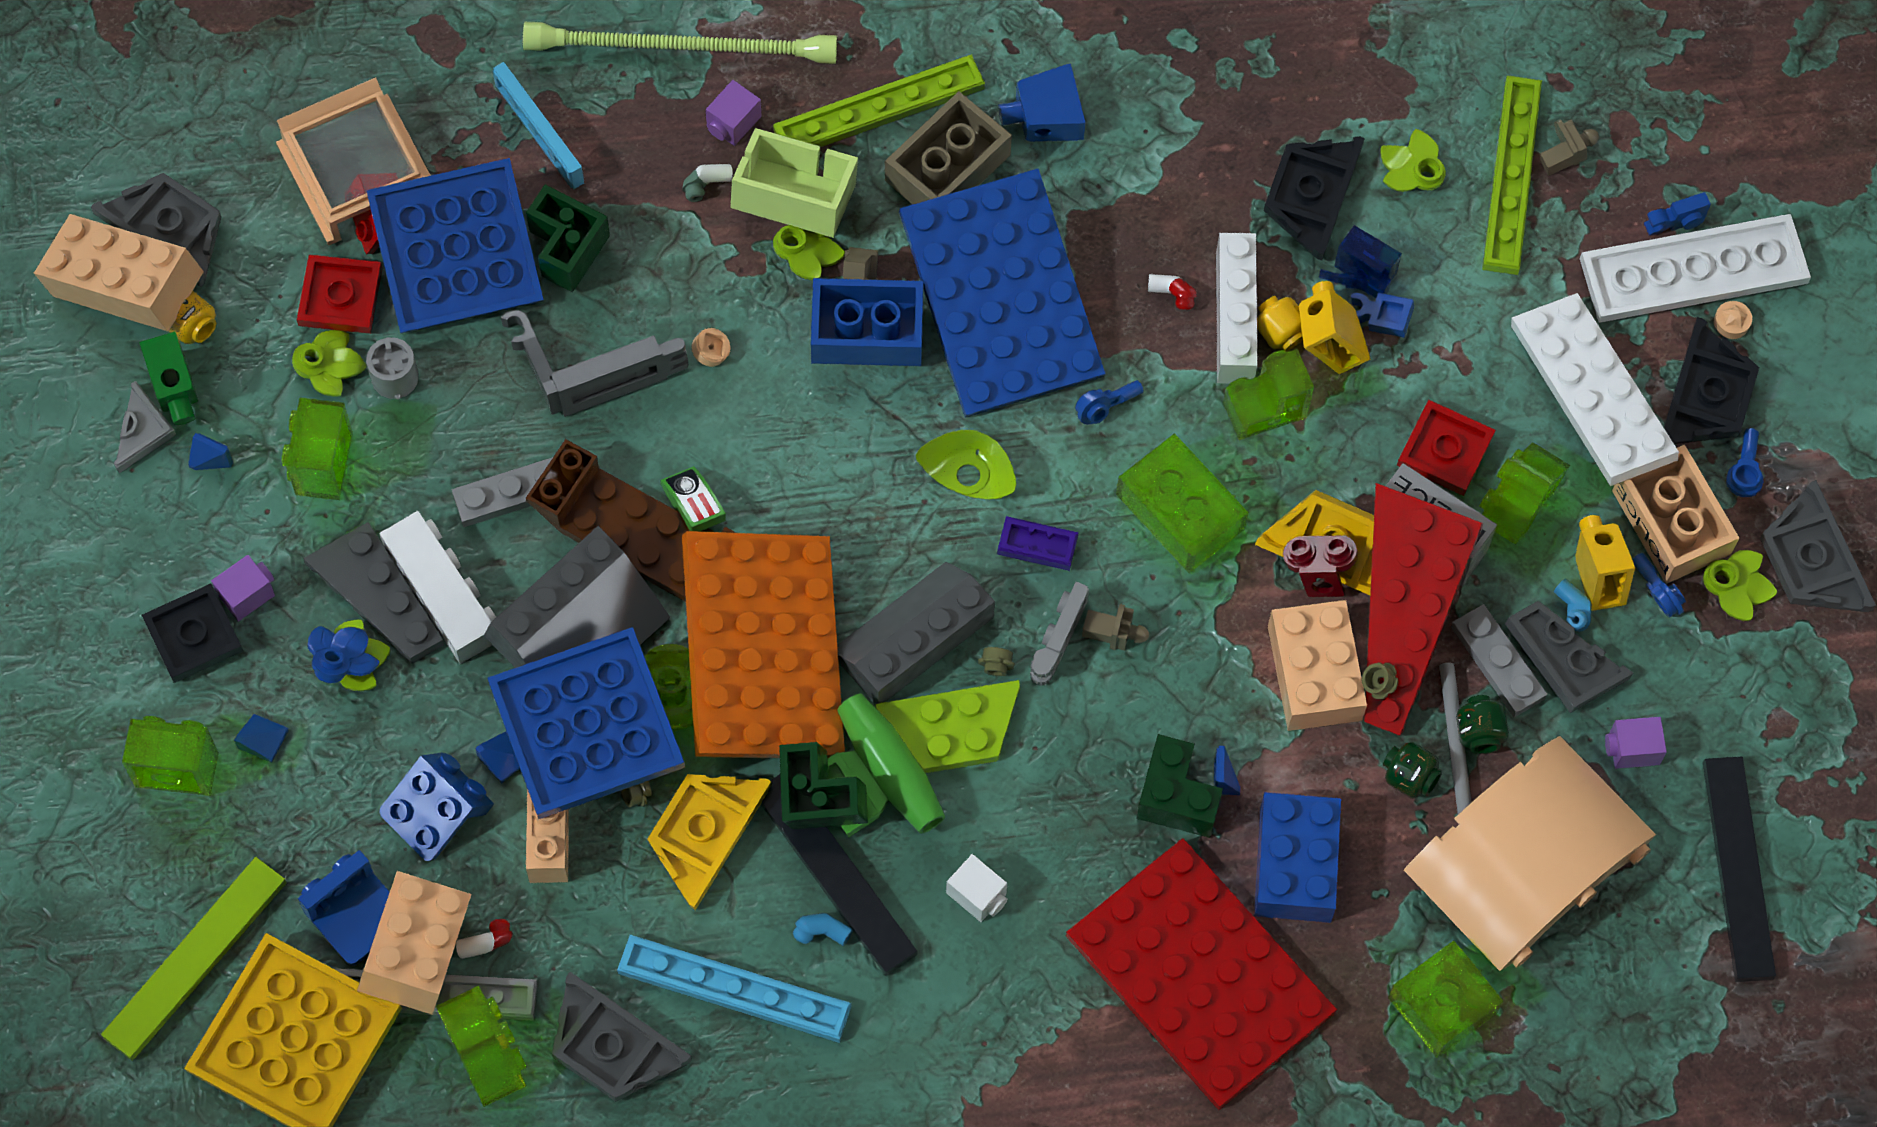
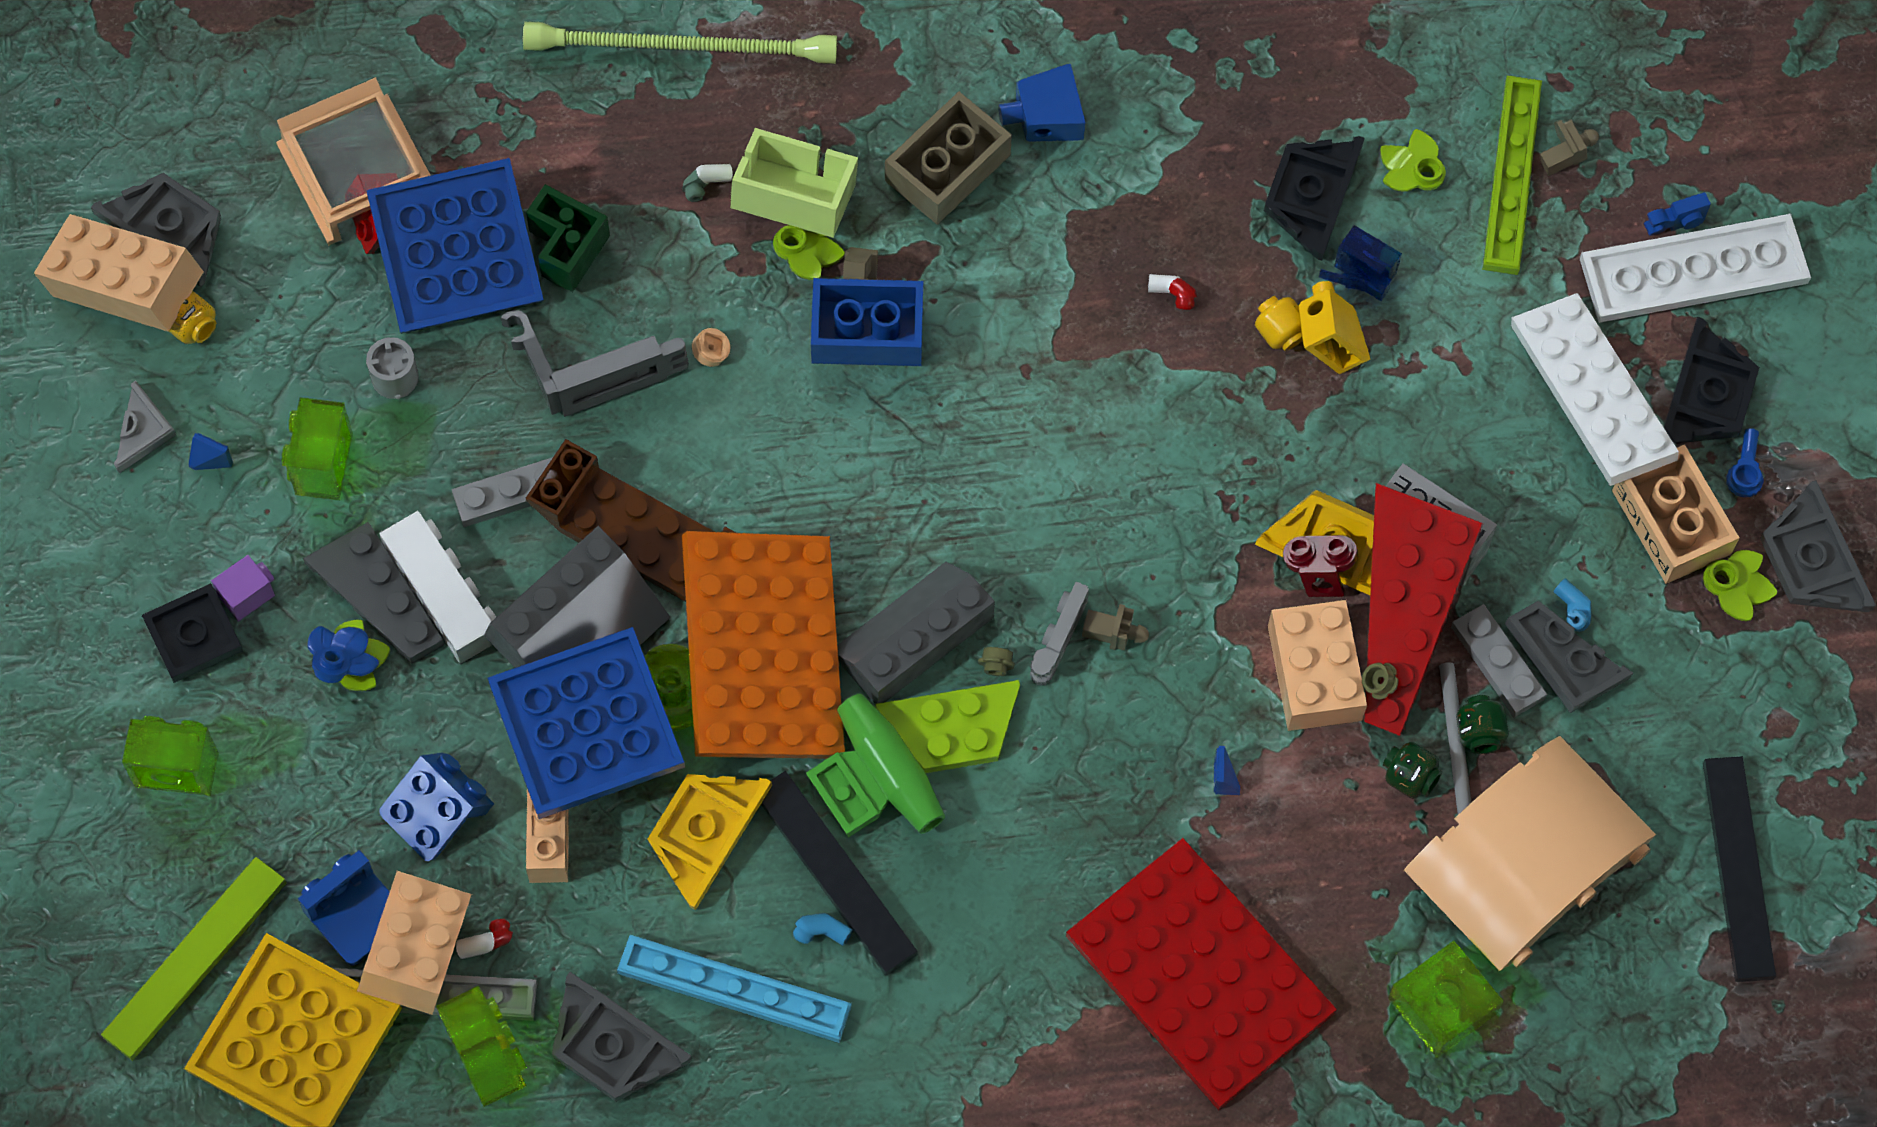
(169, 368): green torso -> none
(261, 737): blue slope -> none
(332, 363): lime plate -> none
(339, 294): red plate -> none
(498, 757): blue slope -> none
(538, 126): medium azure tile -> none
(636, 794): olive plate -> none
(693, 499): slope -> none
(733, 113): medium lavender brick -> none
(811, 797): dark green brick -> none
(884, 103): lime tile -> none
(951, 451): lime piece -> none
(977, 889): white brick -> none
(1001, 292): blue plate -> none
(1037, 543): dark purple plate -> none
(1095, 404): blue plate -> none
(1173, 799): dark green brick -> none
(1181, 503): clear neon green brick -> none
(1236, 307): white brick -> none
(1272, 399): clear neon green brick -> none
(1297, 857): blue brick -> none
(1385, 315): blue plate -> none
(1446, 447): red plate -> none
(1524, 488): clear neon green brick -> none
(1603, 563): yellow torso -> none
(1636, 742): medium lavender brick -> none
(1667, 597): blue plate -> none
(1733, 319): light nougat tile -> none

